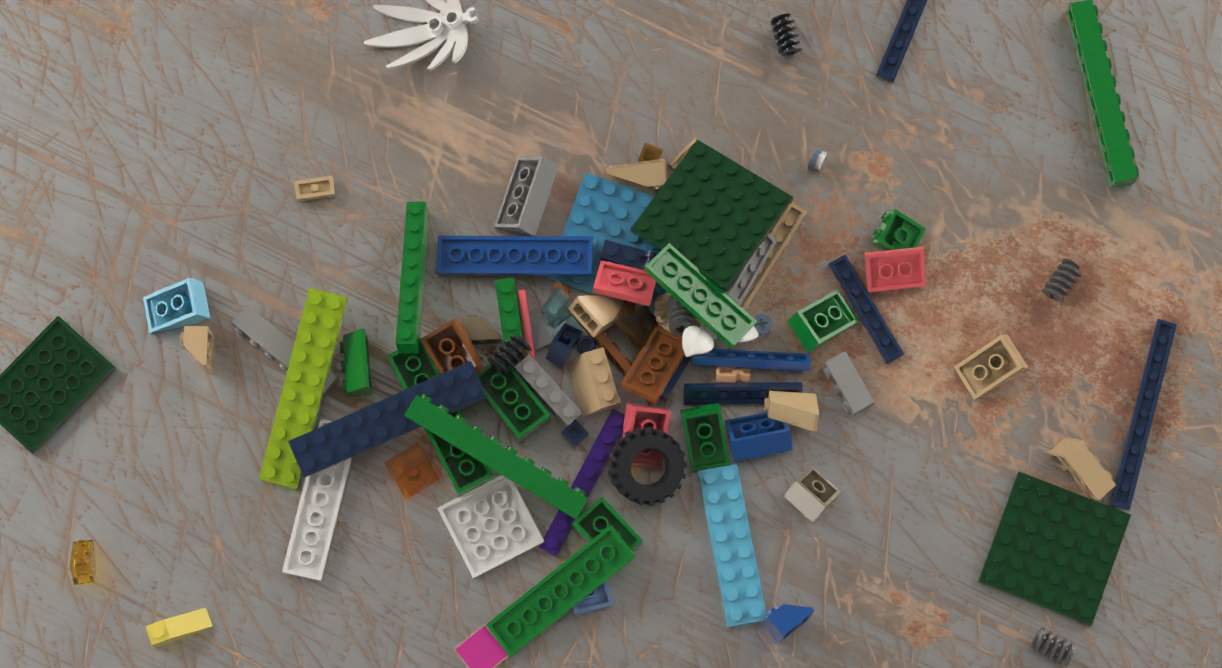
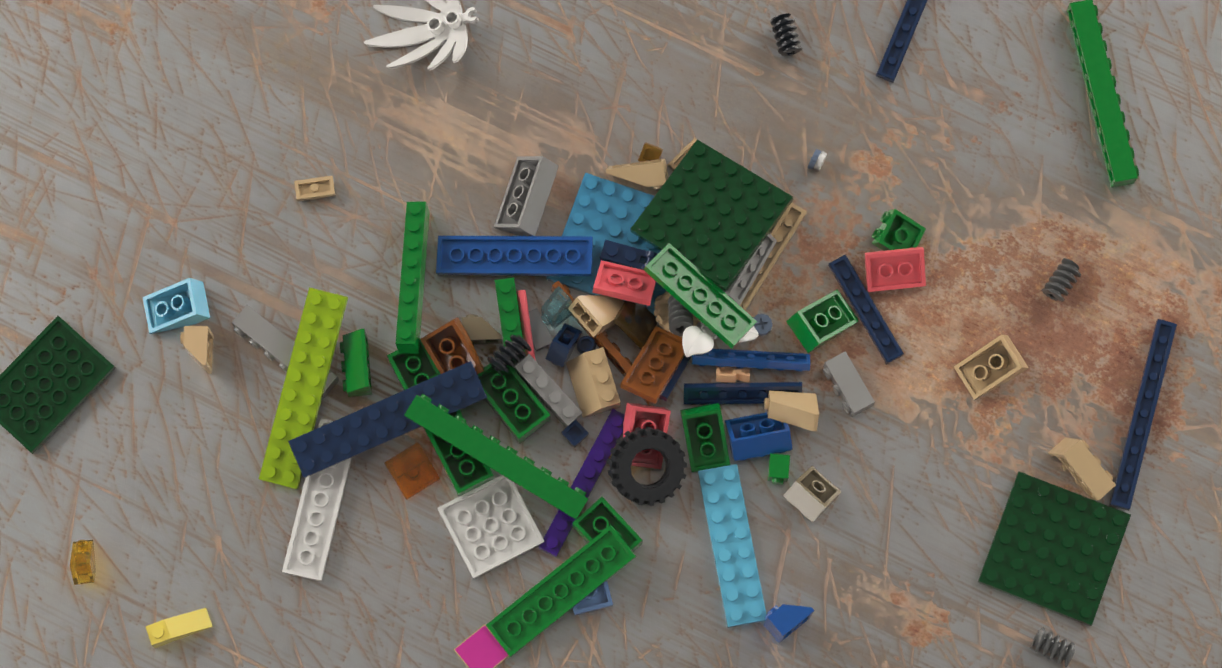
(778, 468): none -> green brick

